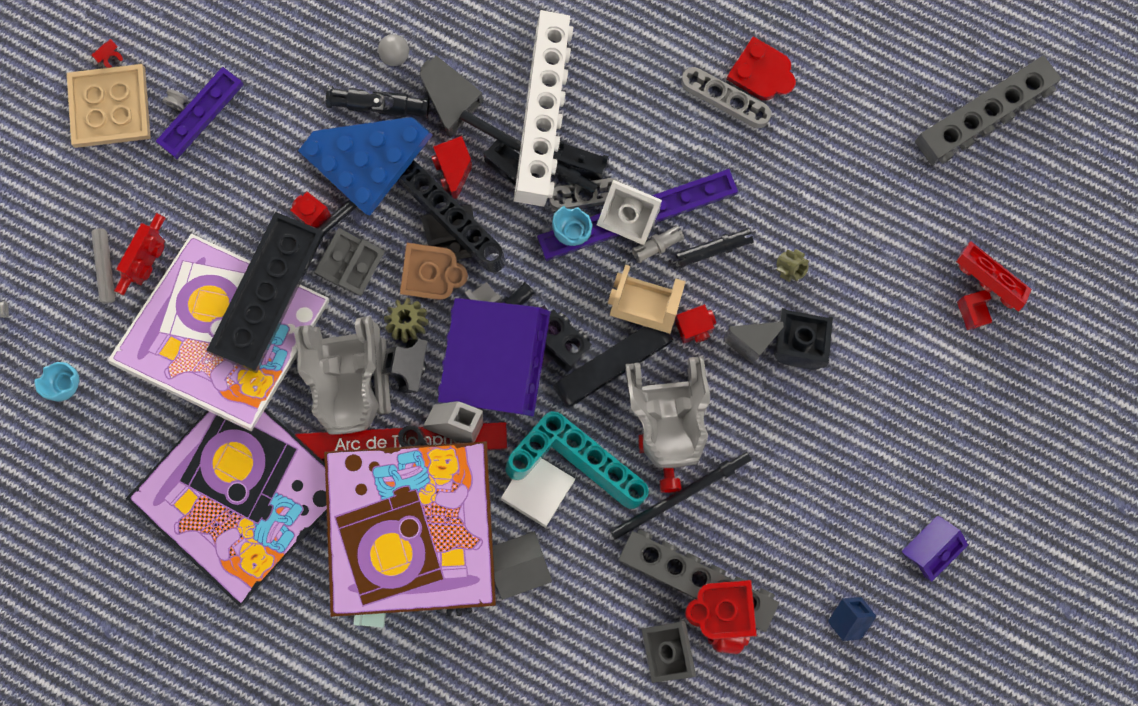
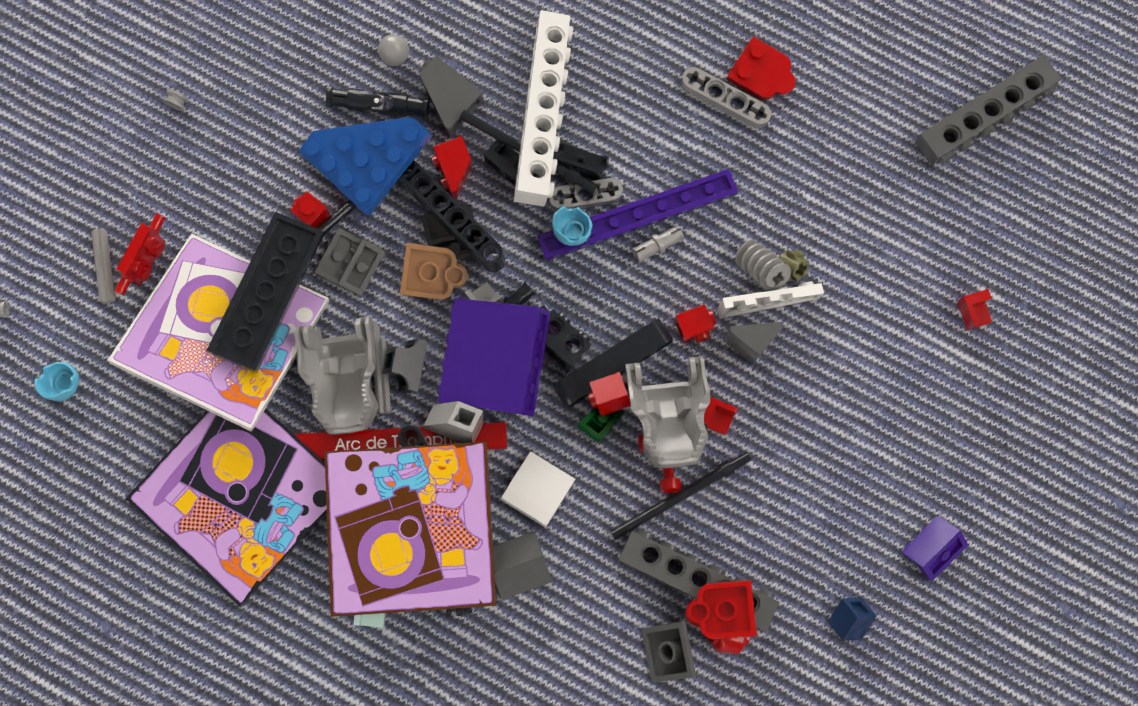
(105, 51): red tile -> none
(108, 105): tan plate -> none
(199, 113): dark purple plate -> none
(403, 311): olive gear -> none
(578, 457): teal beam -> none
(599, 426): none -> dark green slope
(609, 394): none -> brick
(629, 212): white slope -> none
(645, 302): tan panel -> none
(714, 247): black pin -> none
(719, 416): none -> red panel
(762, 265): none -> light grey piece
(770, 299): none -> white wing
(803, 340): black slope -> none
(993, 276): red plate -> none

